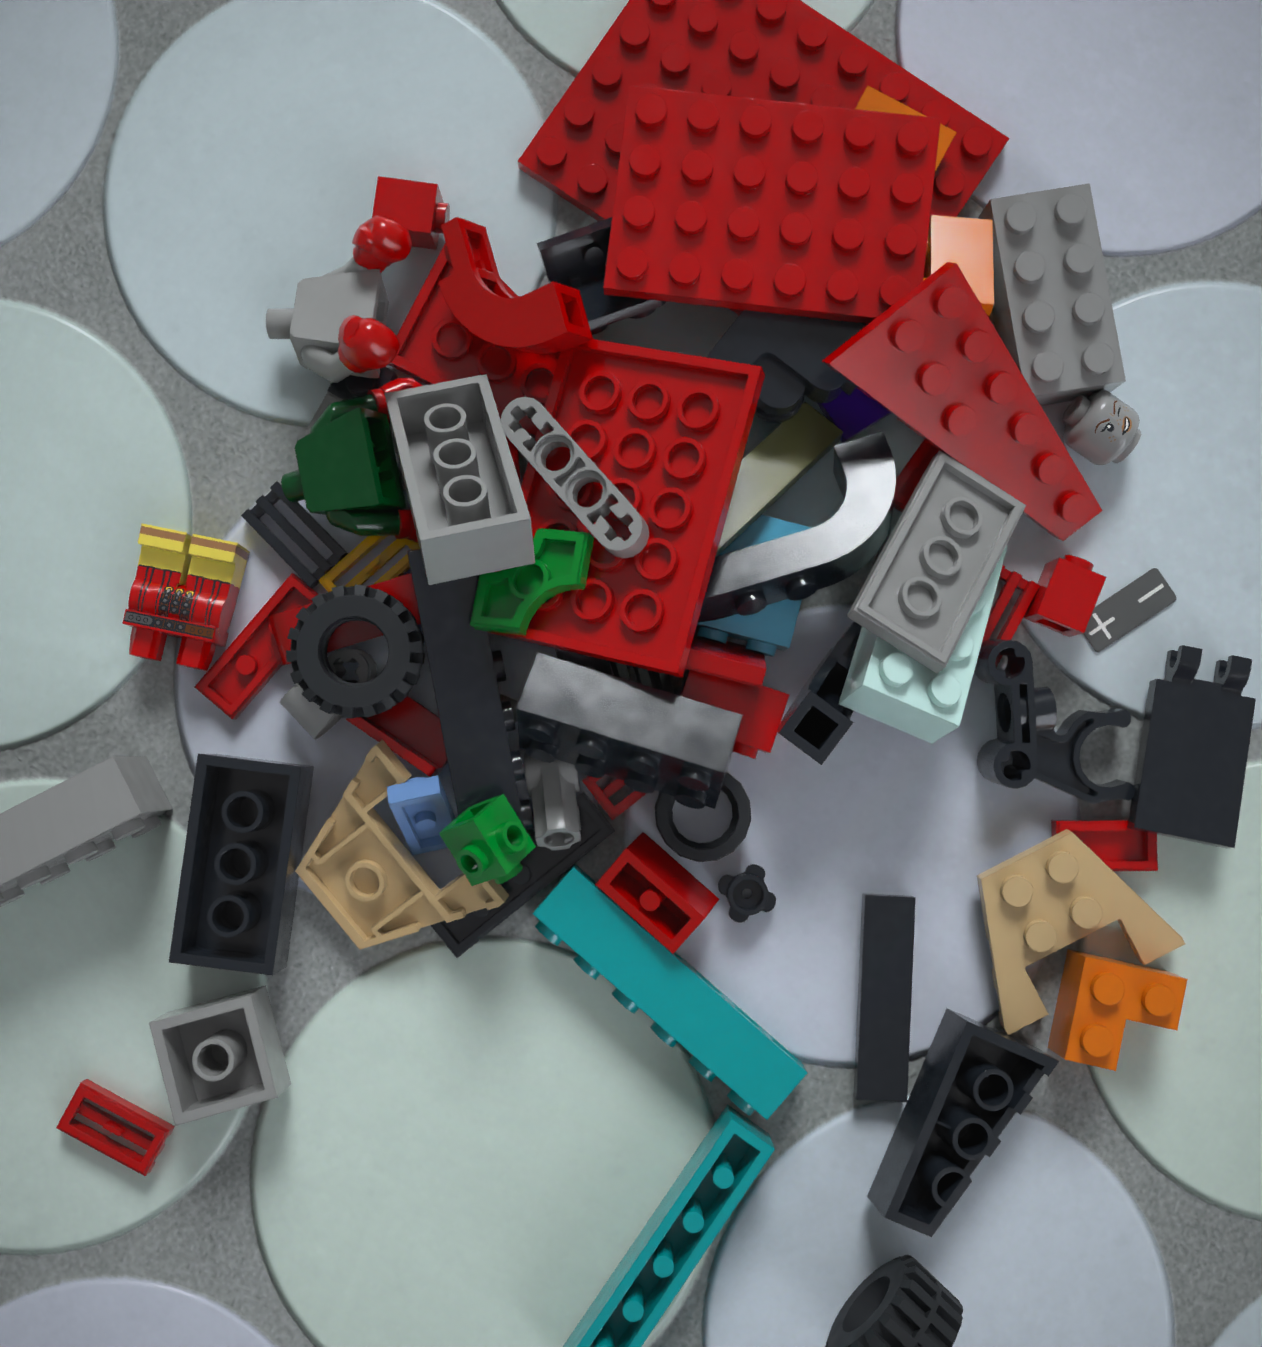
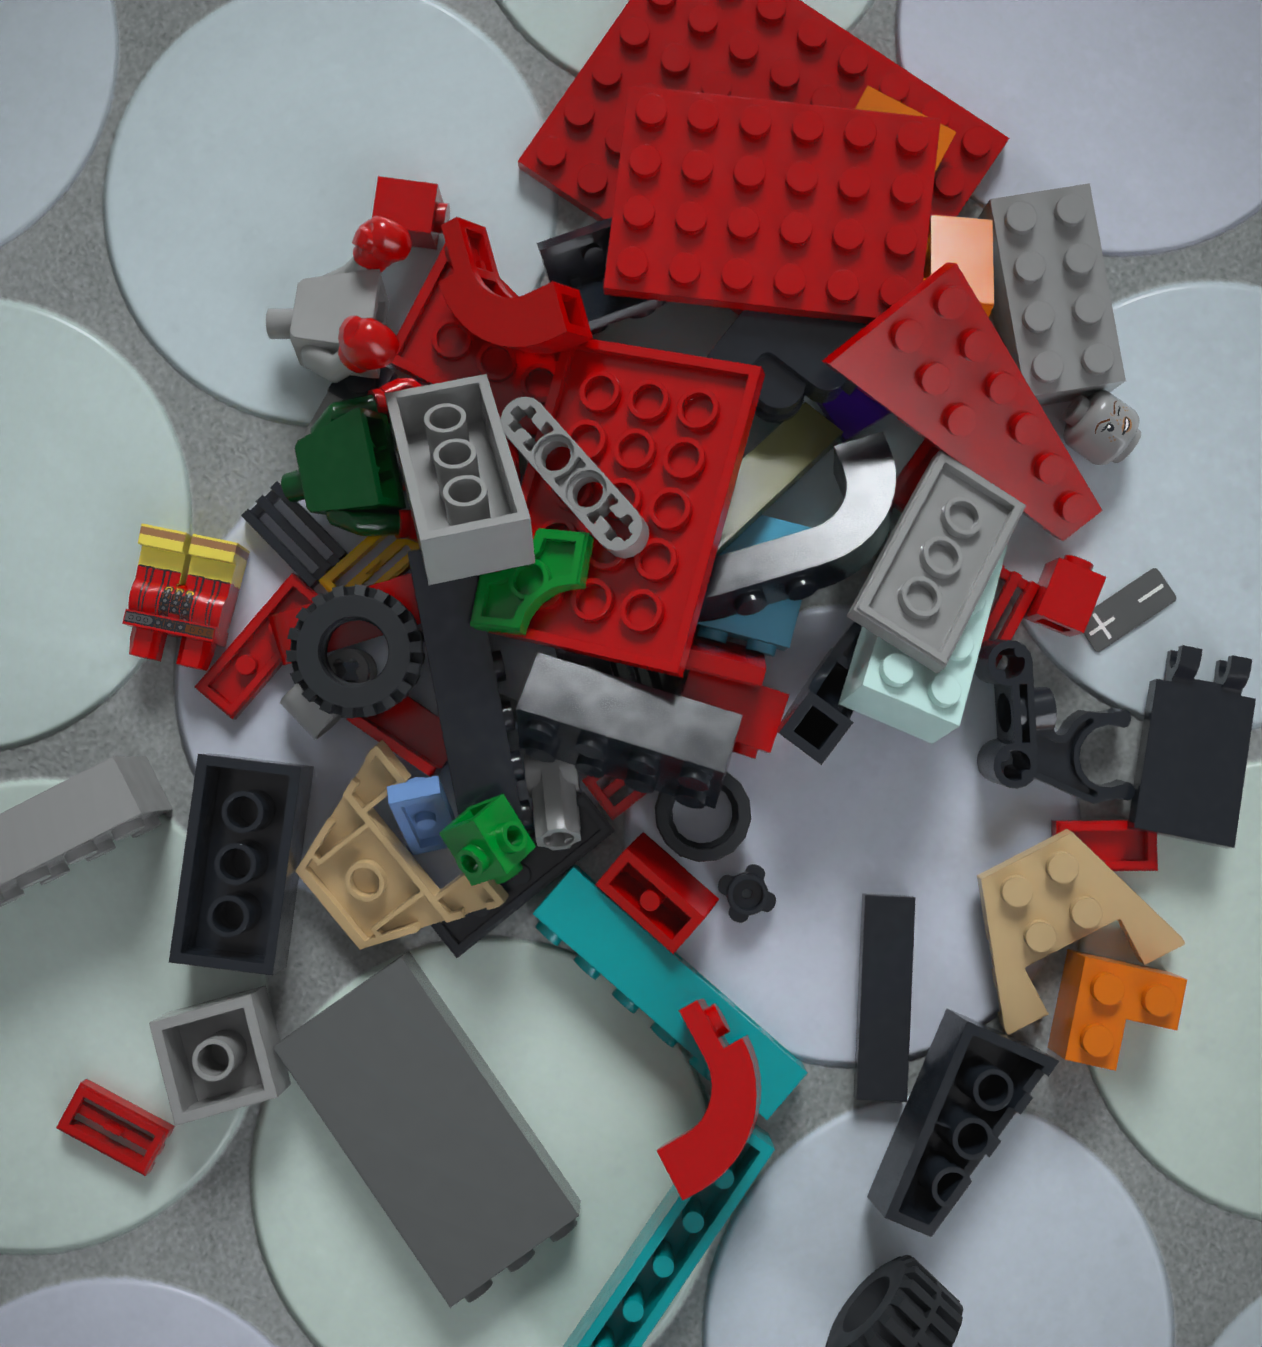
(430, 1130): none -> dark grey brick
(714, 1144): none -> red arch

